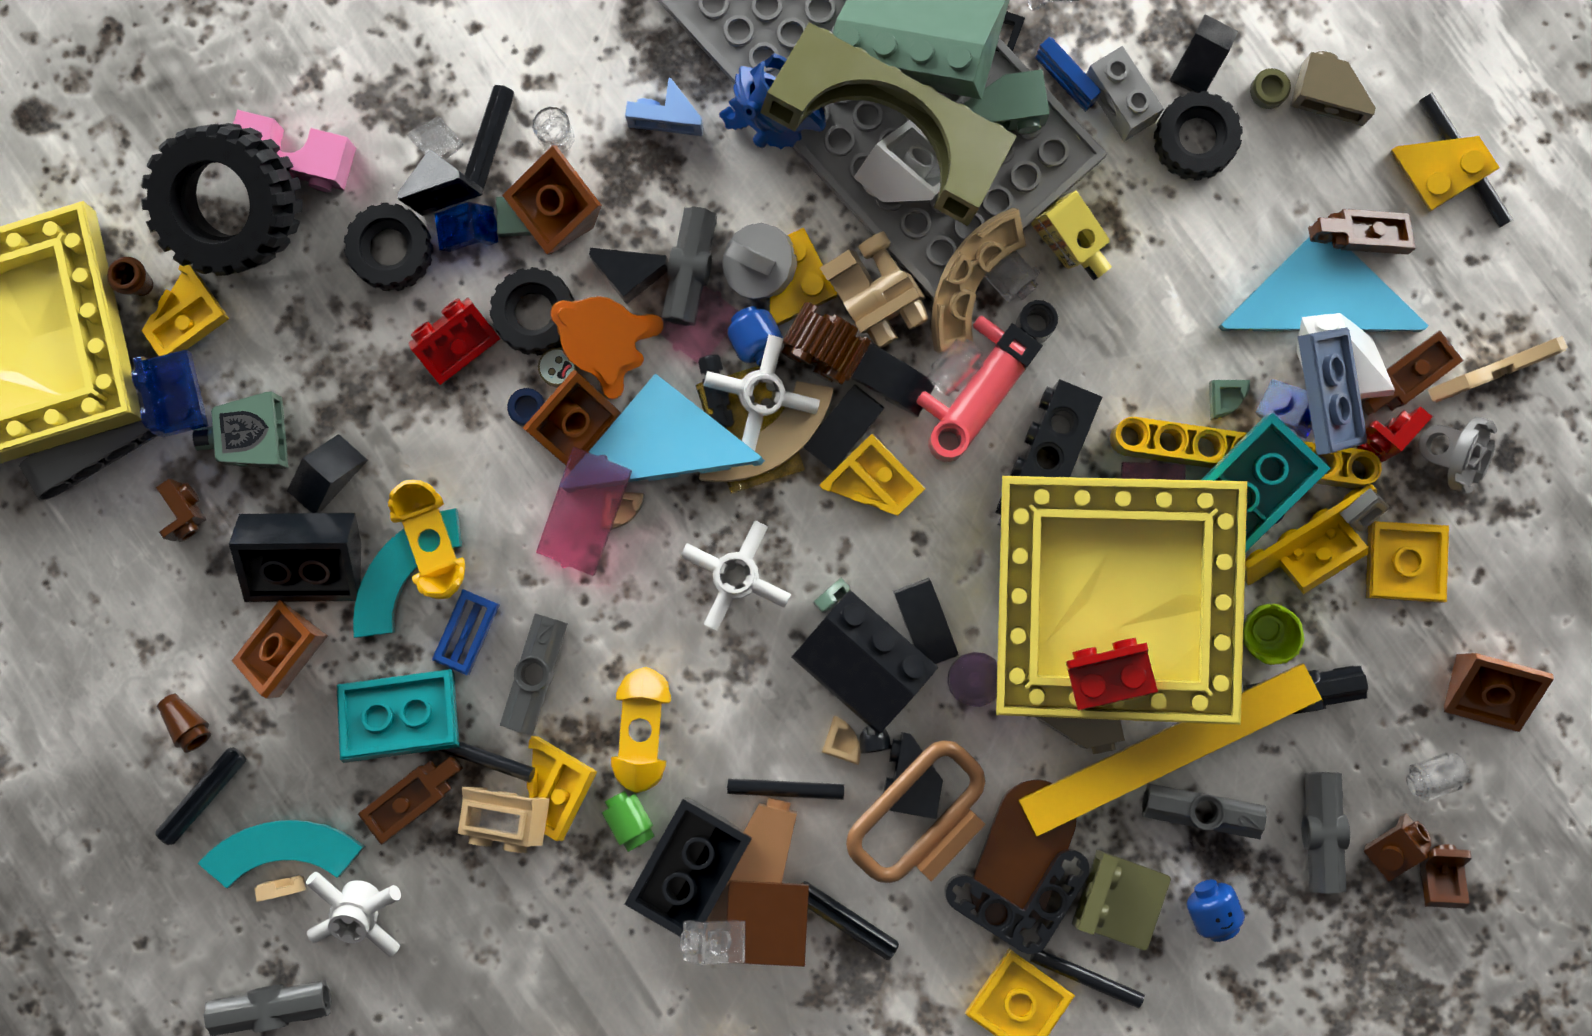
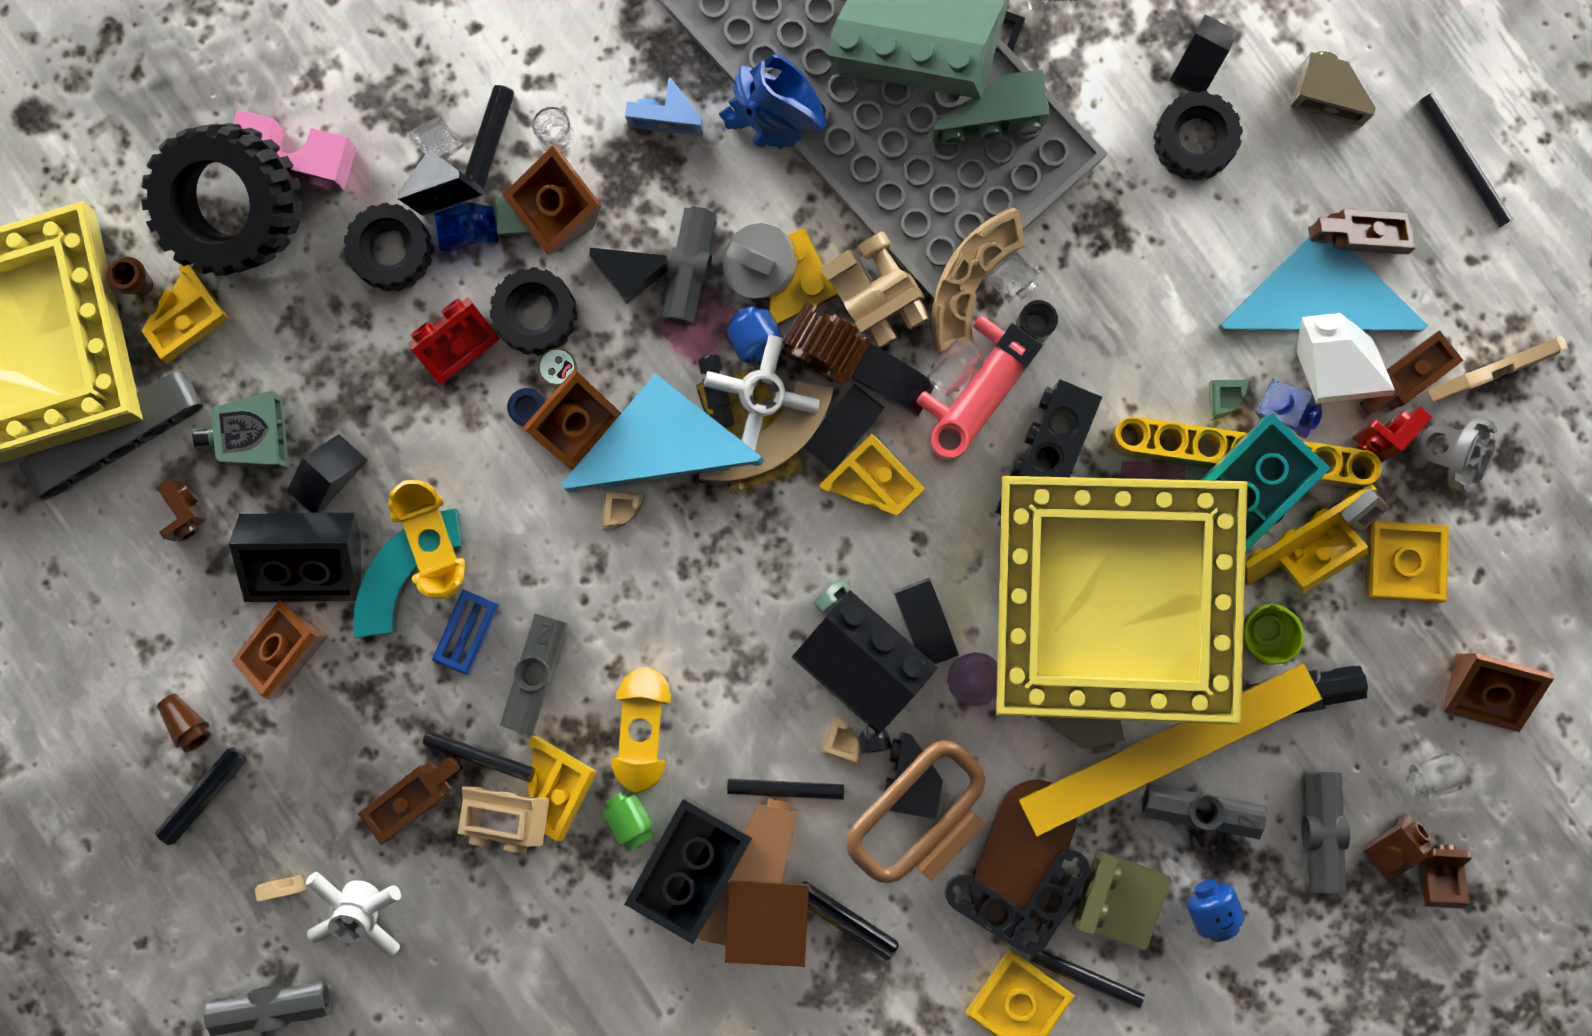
(169, 393): clear blue bracket -> none
(281, 841): teal tile -> none
(397, 716): teal tile -> none
(584, 511): clear pink piece -> none
(602, 338): orange tile -> none
(713, 942): clear bracket -> none
(732, 560): white bar -> none
(831, 71): olive arch -> none
(901, 167): white slope -> none
(1063, 224): light yellow torso -> none
(1068, 74): blue tile -> none
(1111, 675): red bracket -> none
(1124, 94): light grey brick -> none
(1270, 88): olive tile -> none
(1332, 390): sand blue tile -> none
(1444, 167): yellow wing -> none

